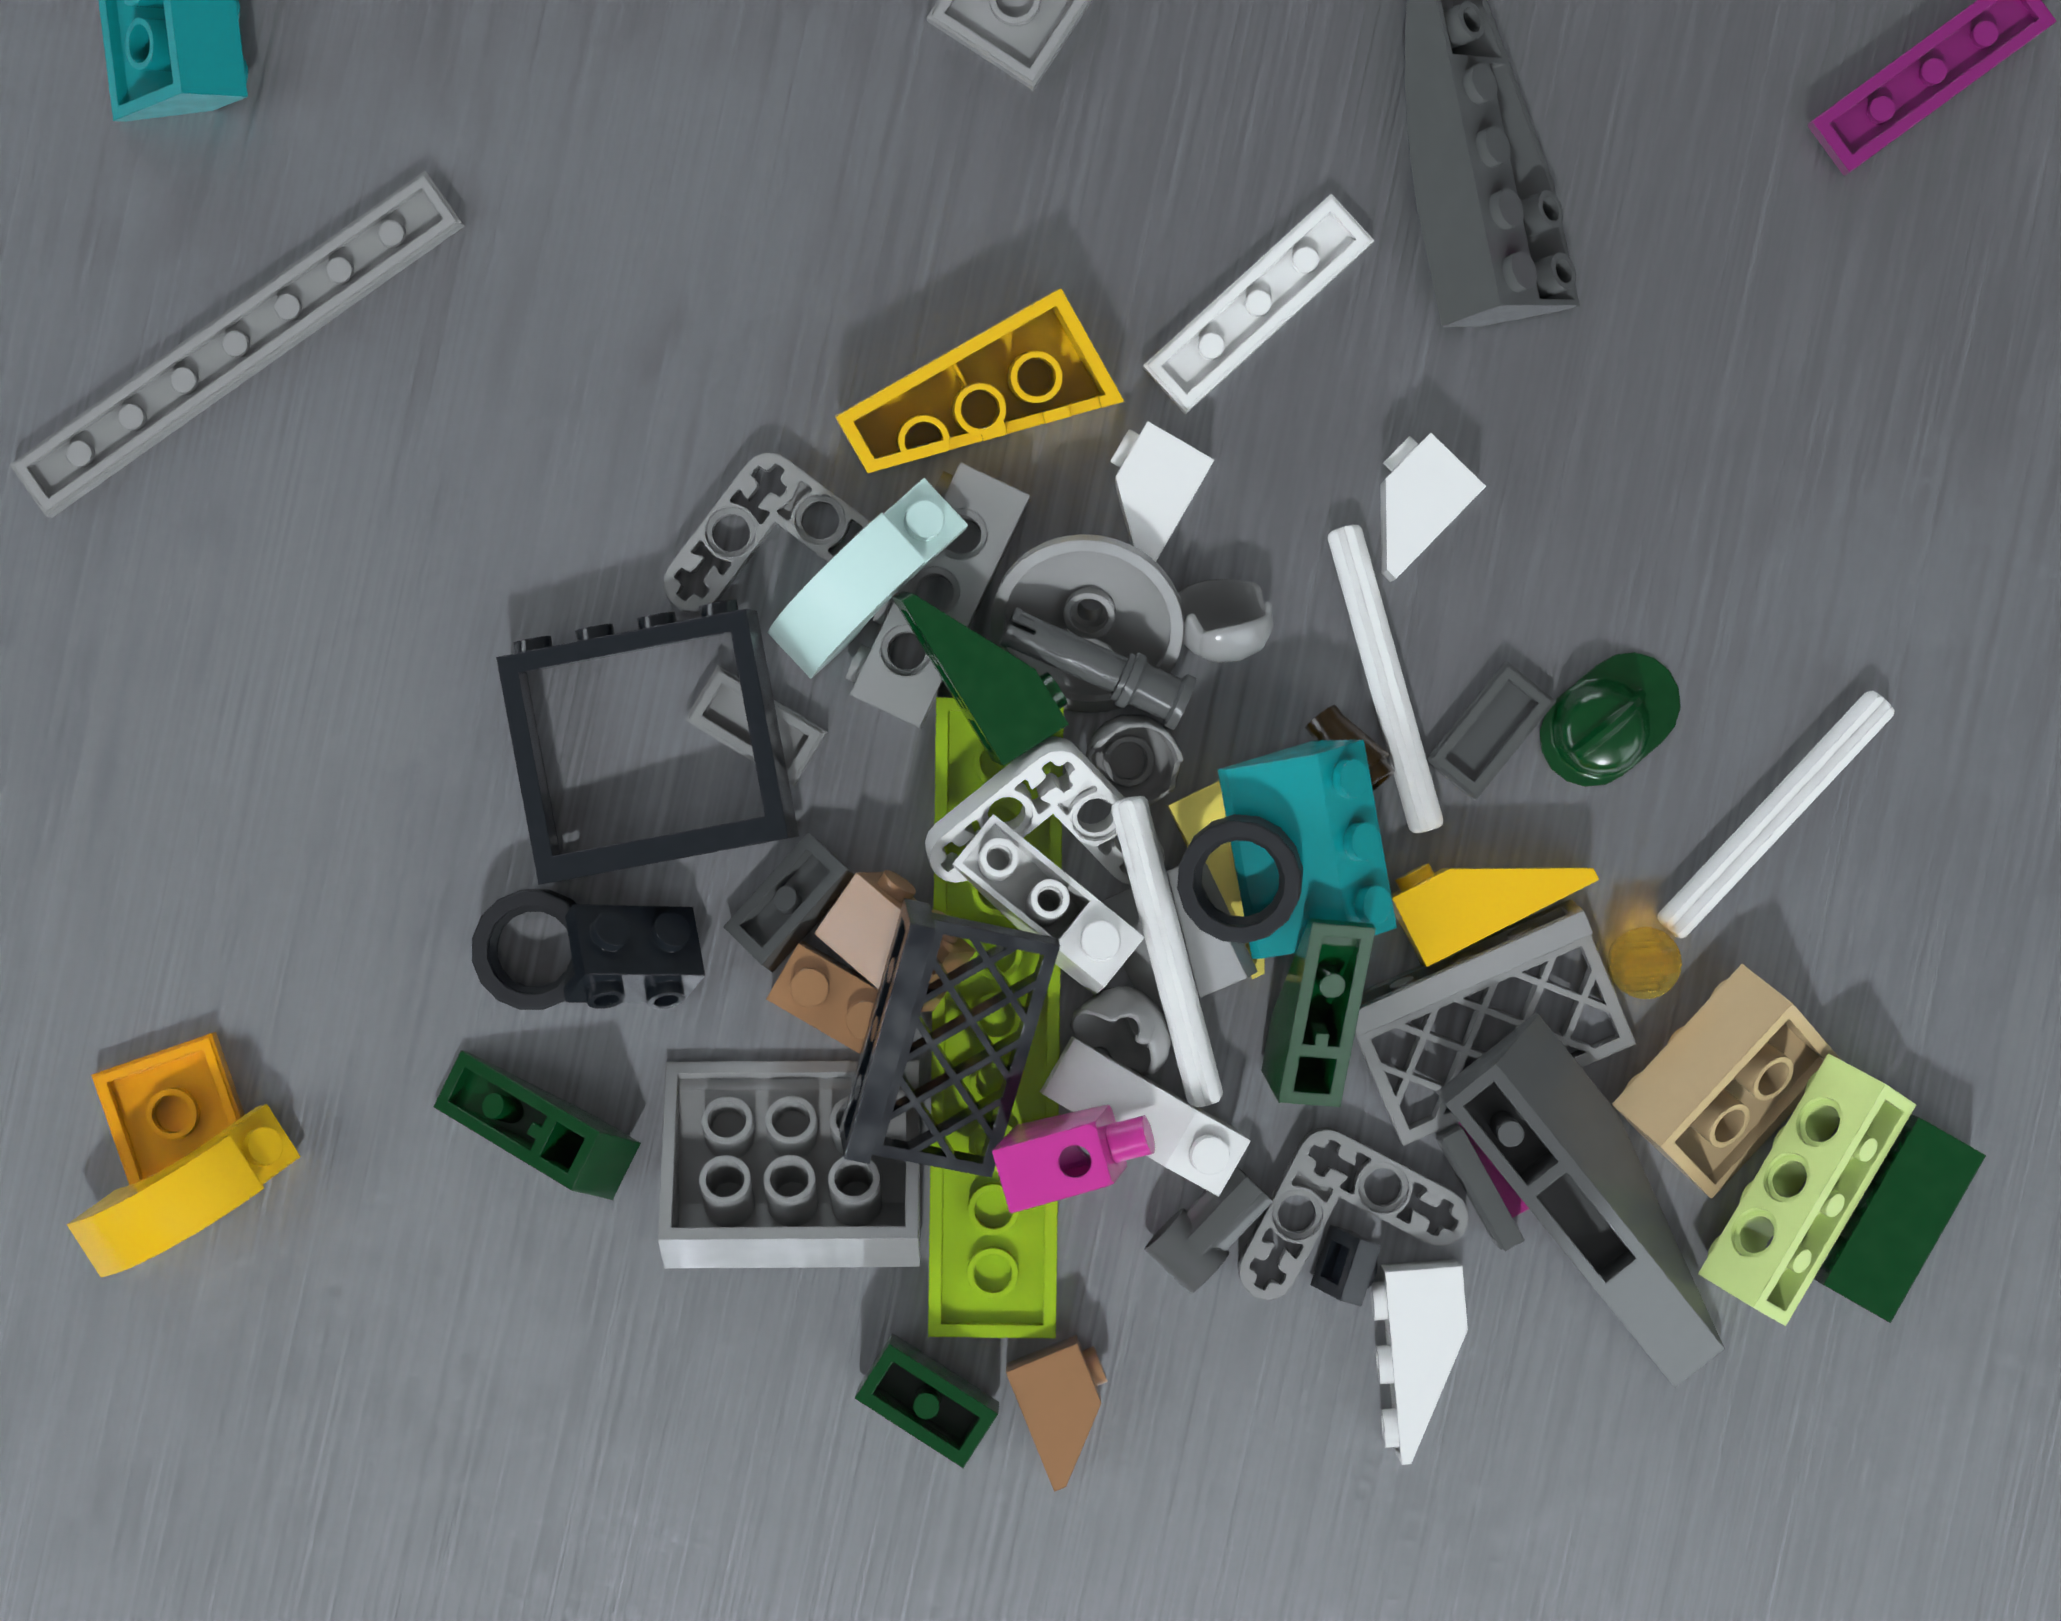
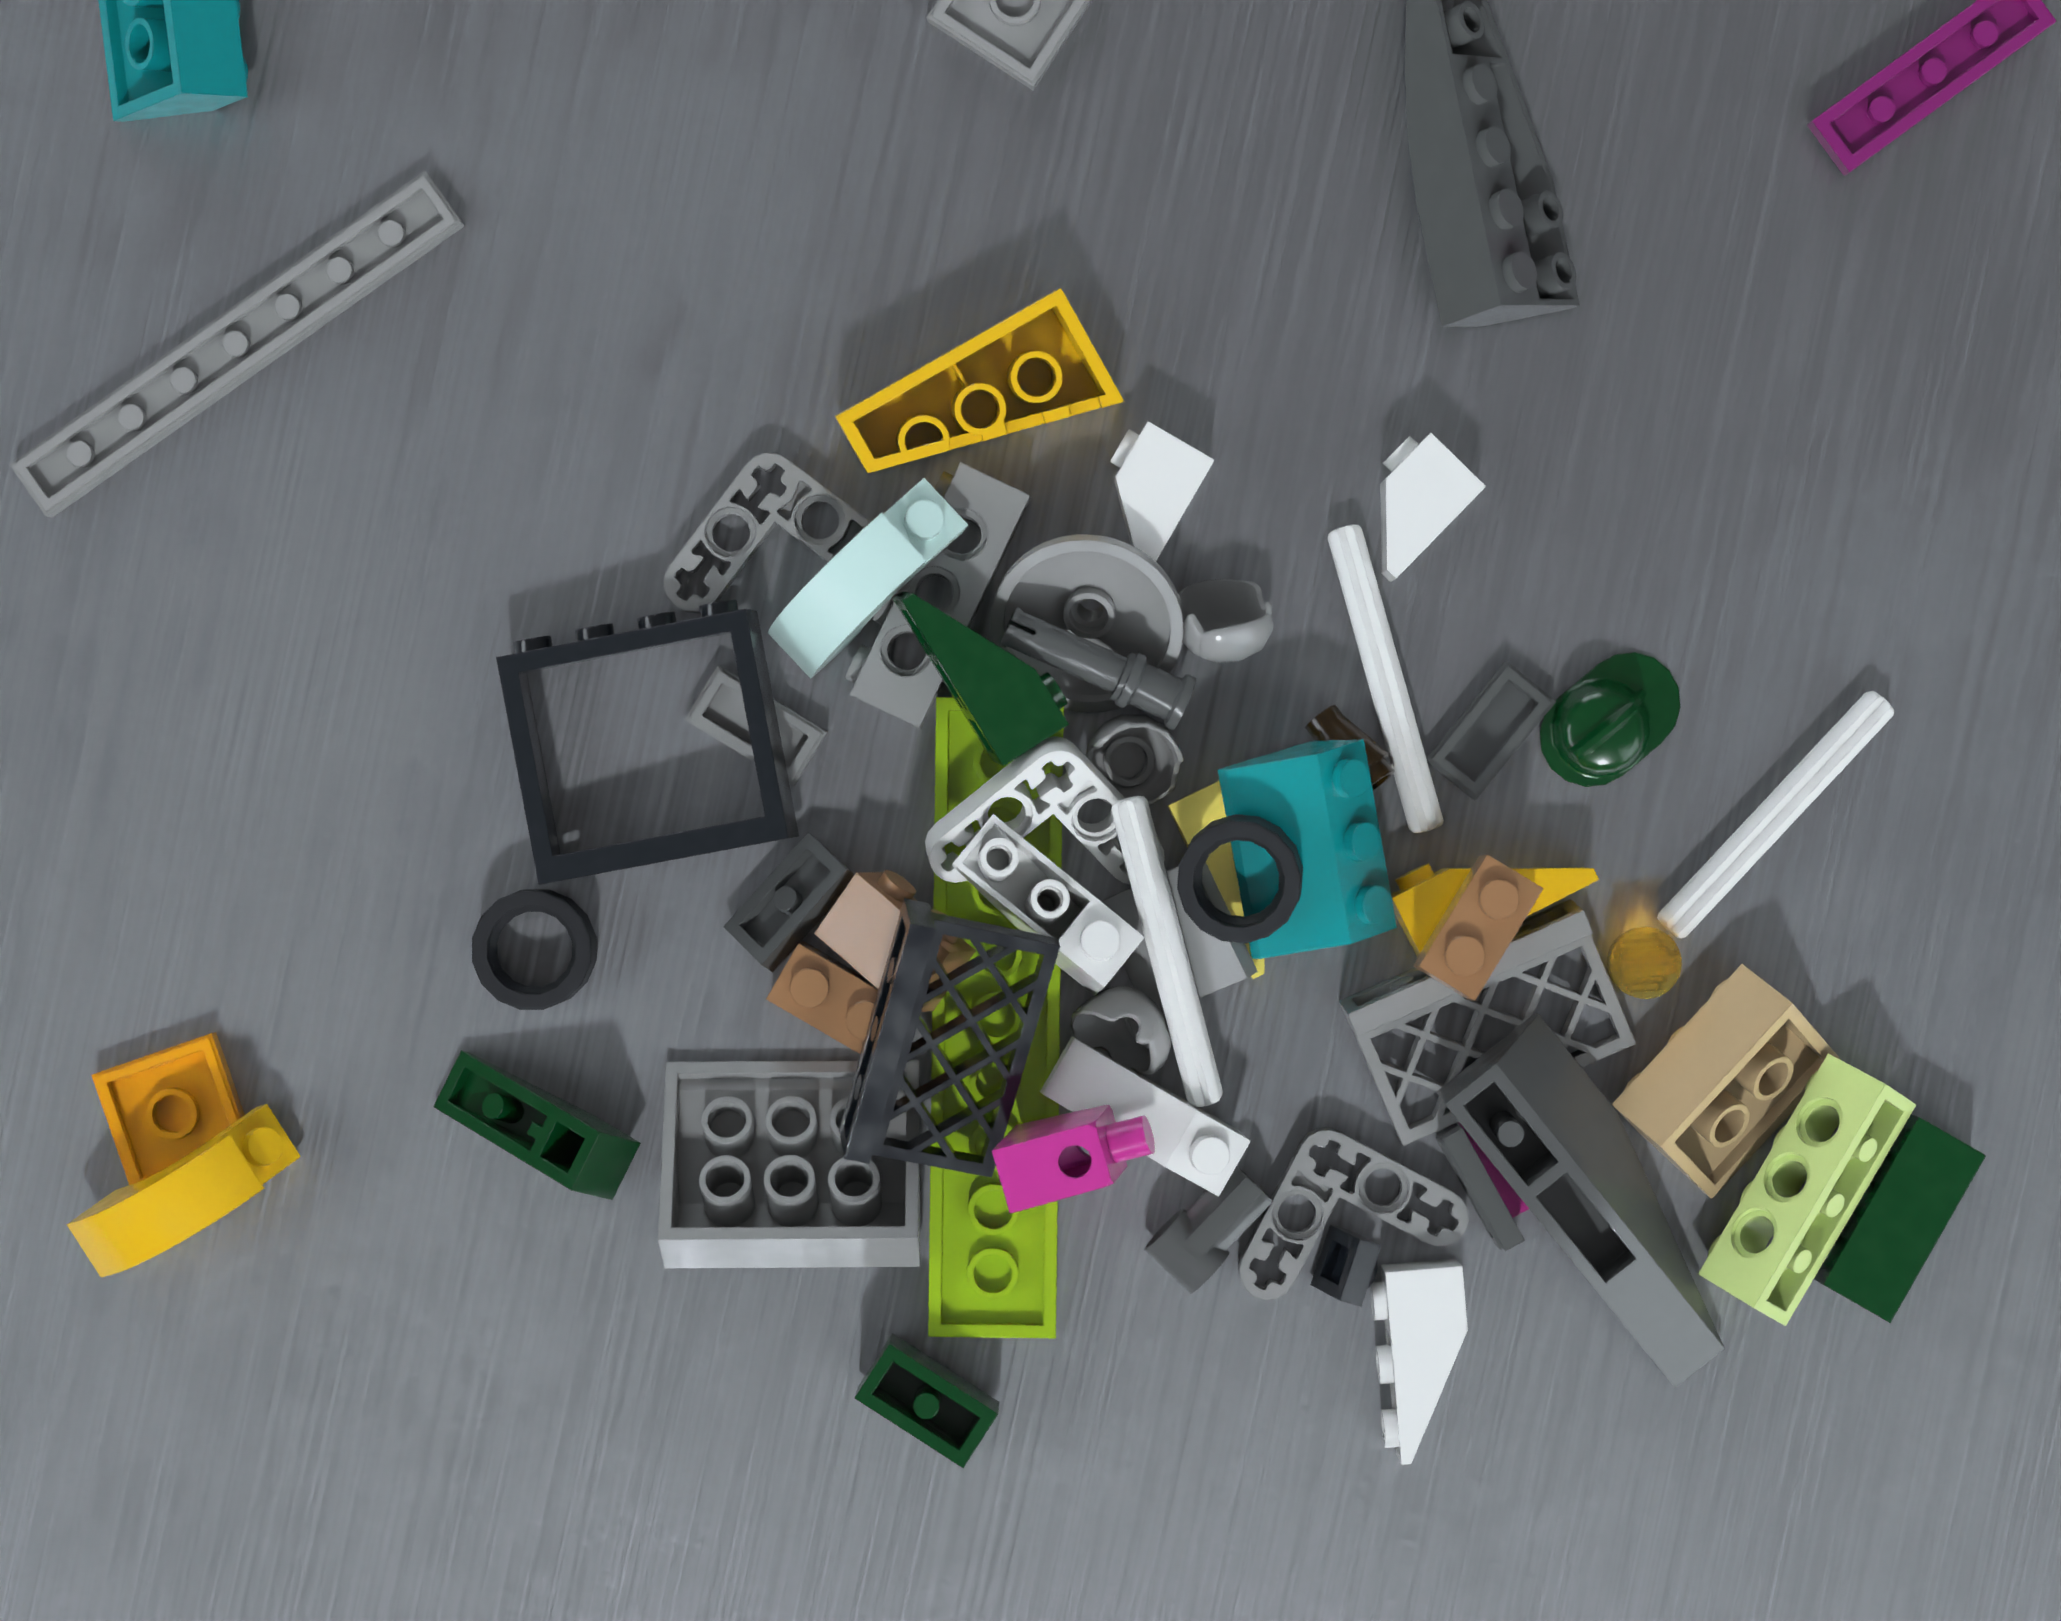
(633, 955): black bracket -> none
(1058, 1401): medium nougat slope -> none
(1258, 304): white tile -> none
(1318, 1013): dark green slope -> none
(1478, 927): none -> medium nougat brick

